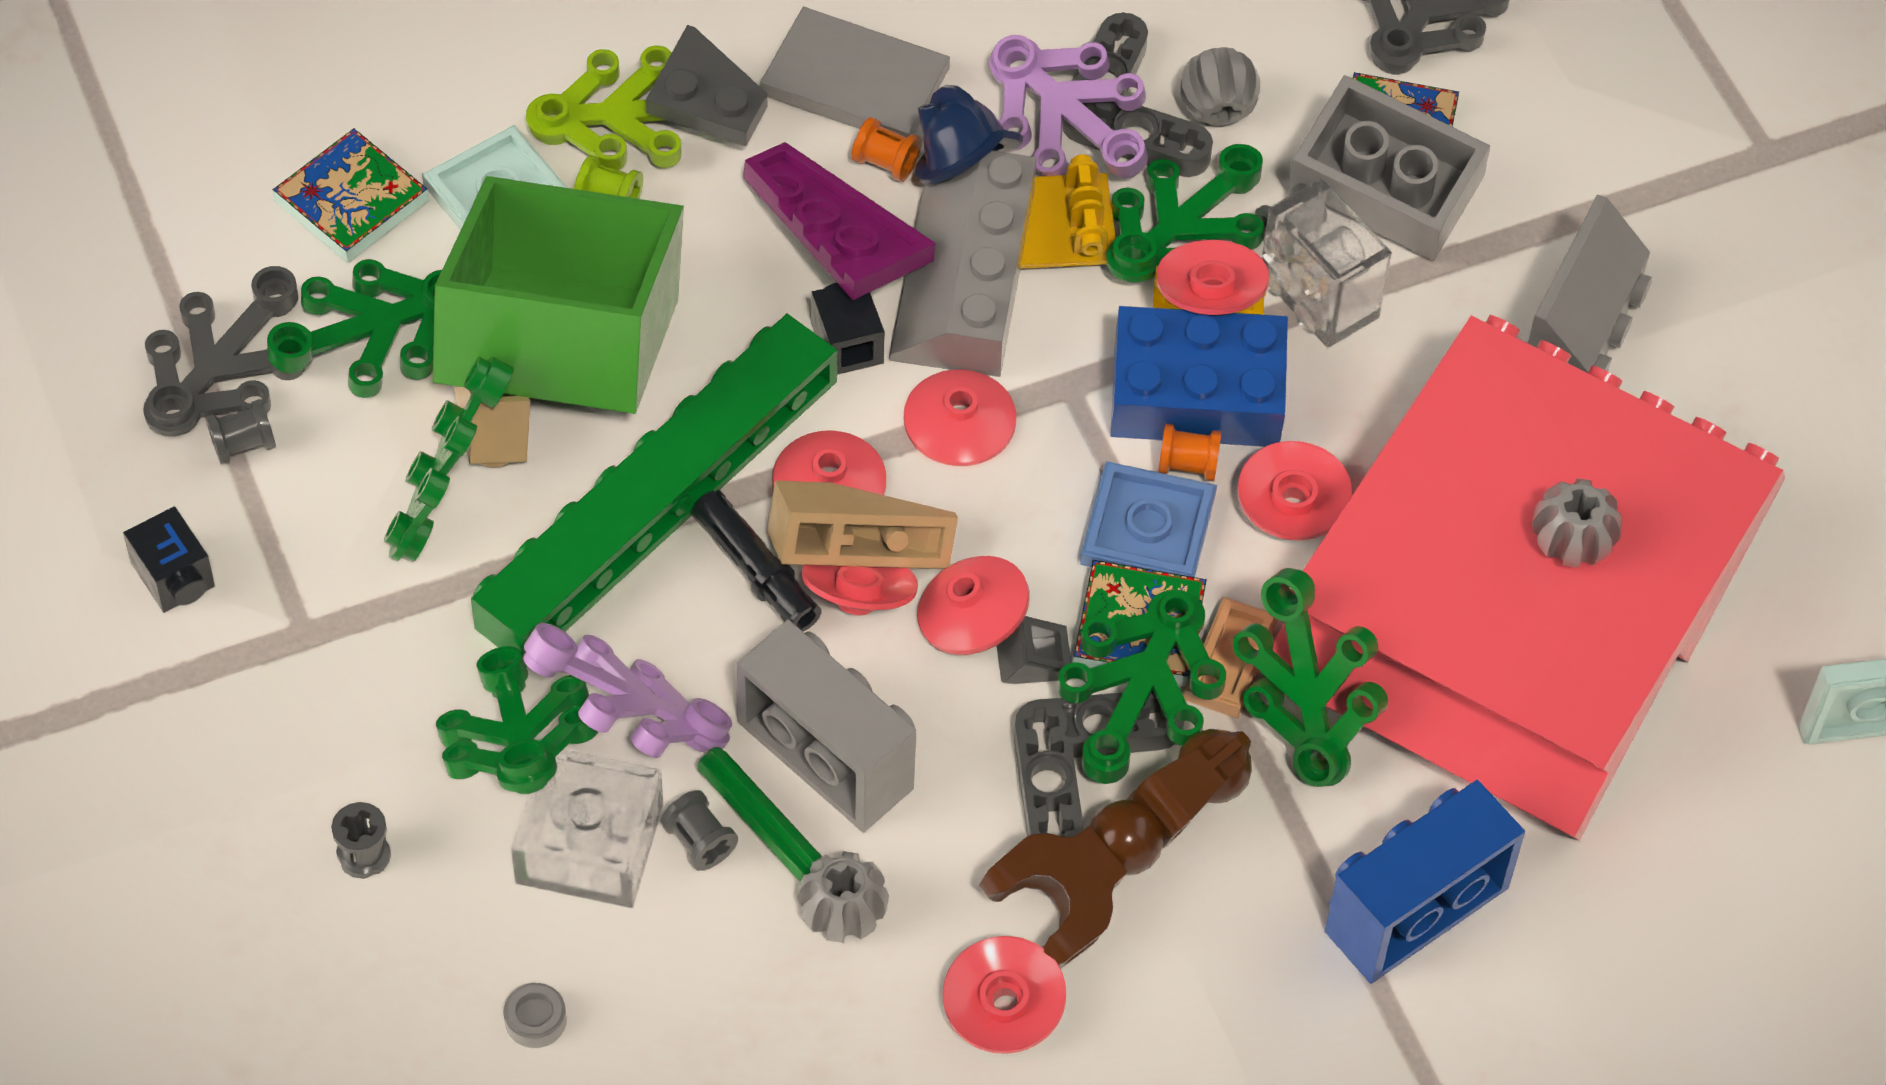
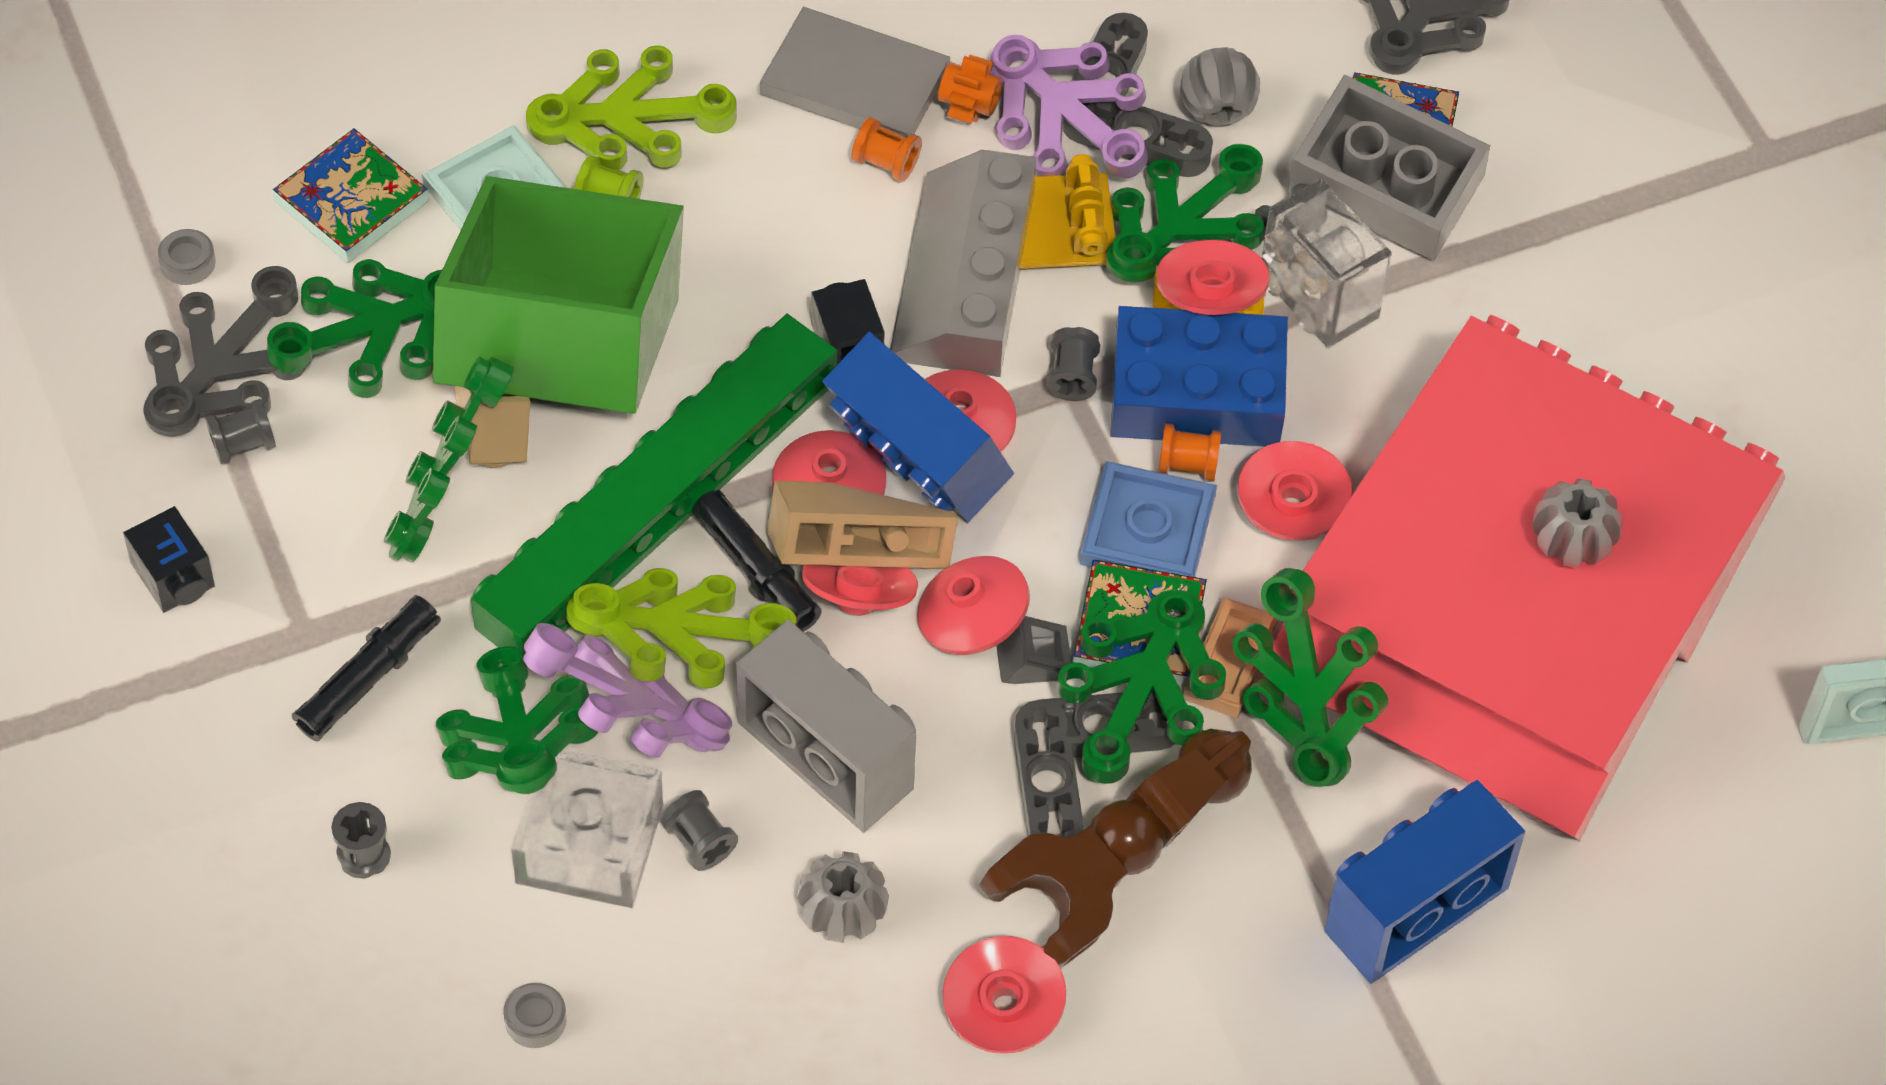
(186, 256): none -> light grey tile
(384, 650): none -> black pin
(613, 614): none -> lime plant
(707, 91): dark grey wing -> none
(758, 811): green axle -> none
(835, 222): magenta wing -> none
(916, 429): none -> blue brick
(958, 134): dark blue helmet -> none
(970, 89): none -> orange gear
(1073, 364): none -> dark grey bush
(1594, 289): light grey slope -> none

